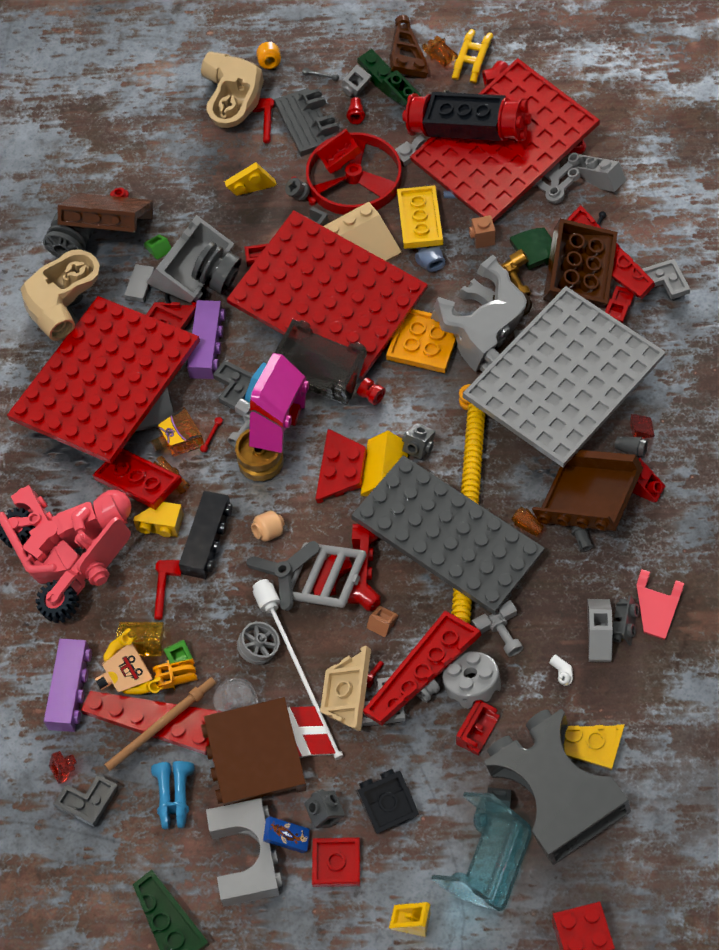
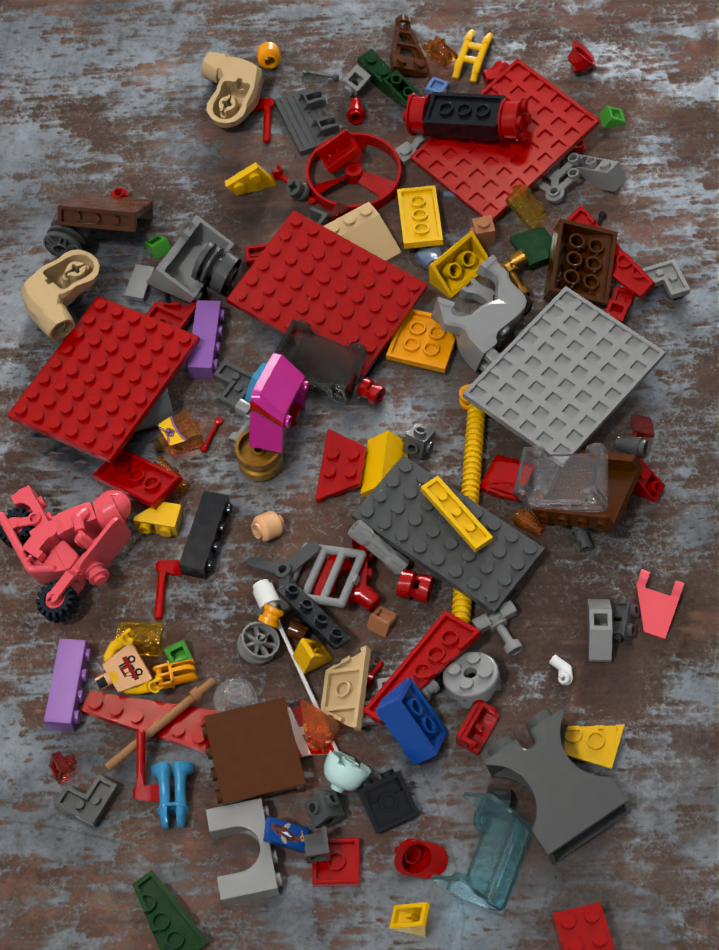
(142, 791): none -> red piece
(271, 615): none -> light orange wheel
(277, 175): none -> red hand
(297, 630): none -> reddish brown hose
(311, 655): none -> yellow slope
(313, 616): none -> black bracket
(317, 847): none -> dark grey panel
(318, 727): none -> clear orange slope
(338, 211): none -> clear red slope
(344, 772): none -> light aqua cylinder
(365, 536): none -> light grey axle
(407, 584): none -> red wheel
(412, 721): none -> blue slope
(420, 858): none -> red piece
(436, 85): none -> medium blue tile
(456, 513): none -> yellow plate
(457, 265): none -> yellow slope
(501, 478): none -> red slope
(526, 206): none -> clear yellow bracket
(564, 480): none -> clear windscreen
(580, 58): none -> red piece
(612, 117): none -> bright green slope

